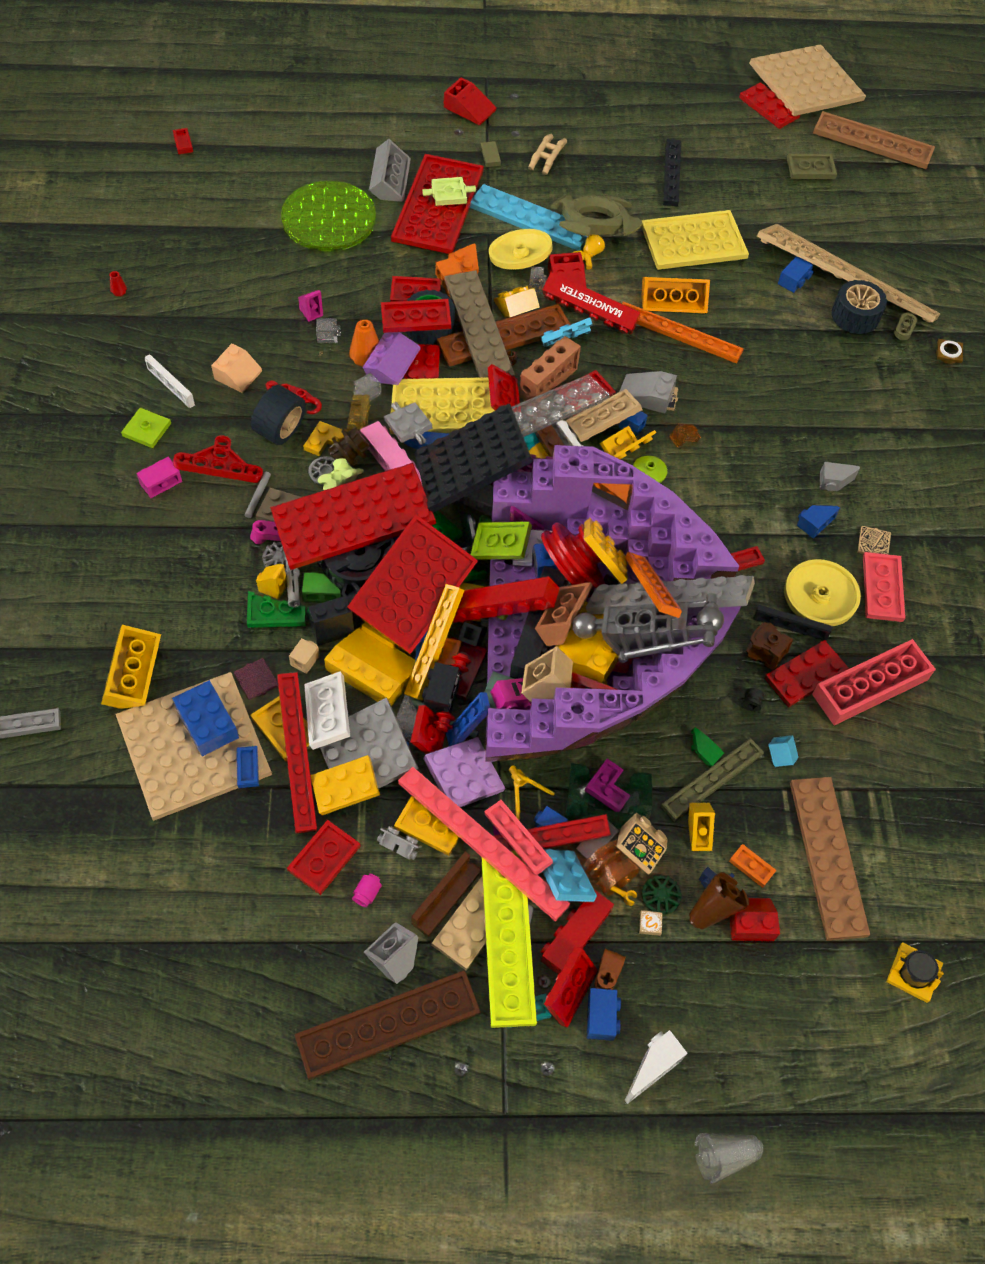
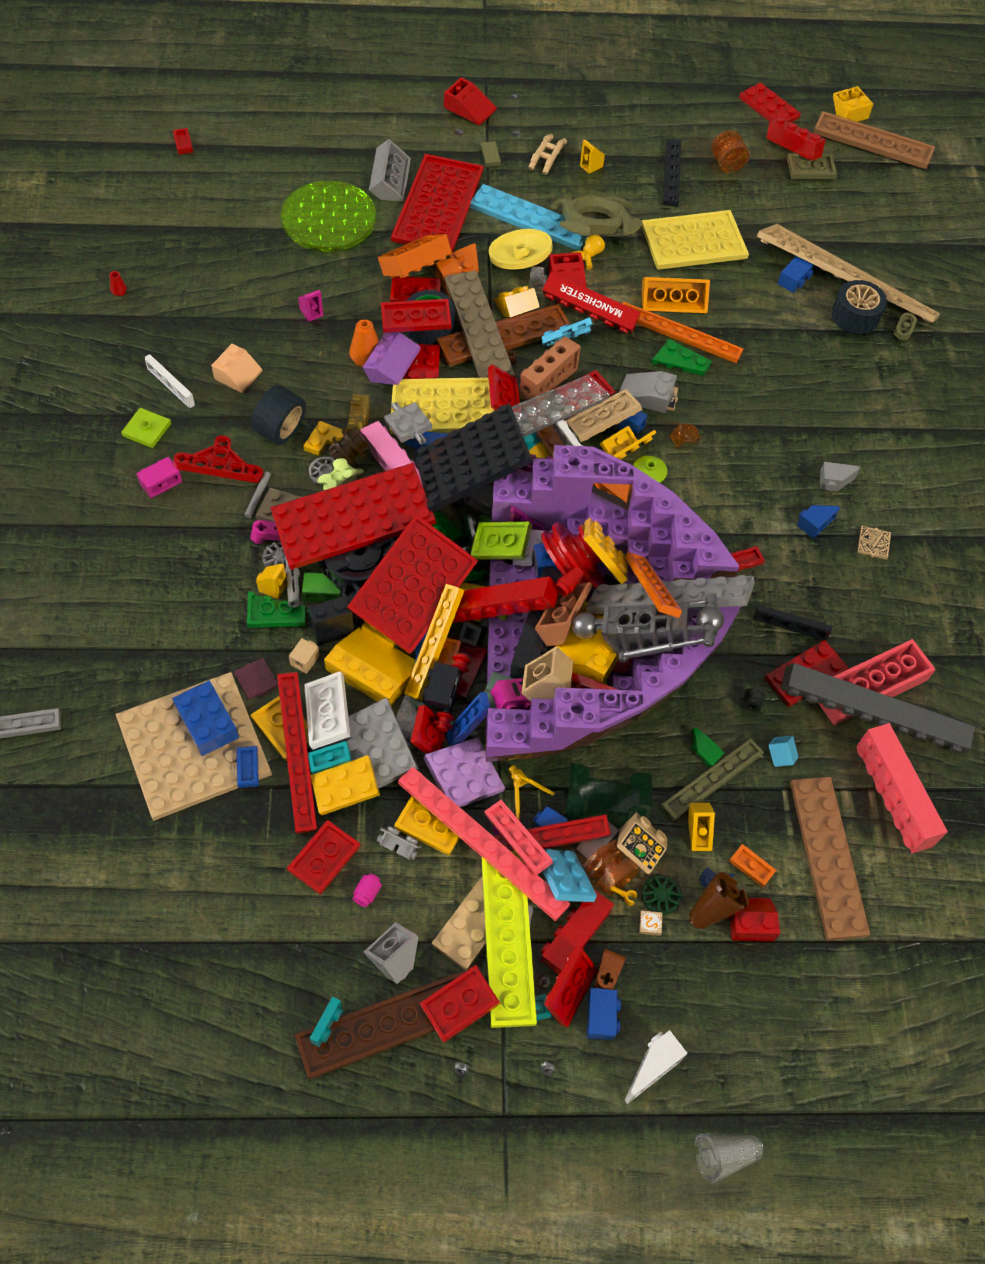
(131, 668): yellow slope -> none
(302, 393): red piece -> none
(322, 1030): none -> teal plate
(327, 330): clear brick -> none
(329, 757): none -> teal plate
(367, 385): clear brick -> none
(415, 255): none -> orange brick
(445, 895): reddish brown fence -> none
(449, 191): yellowish green plate -> none
(459, 1003): none -> red tile
(568, 582): none -> red cone
(591, 157): none -> yellow slope
(603, 786): magenta plate -> none
(678, 356): none -> green wing
(730, 151): none -> clear orange wheel
(768, 645): reddish brown piece -> none
(795, 138): none -> red brick
(807, 79): tan plate -> none
(822, 592): light yellow dish -> none
(852, 104): none -> yellow slope
(877, 708): none -> dark grey brick
(883, 587): coral plate -> none
(901, 788): none -> coral brick
(918, 970): piece -> none
(946, 357): pearl gold piece -> none

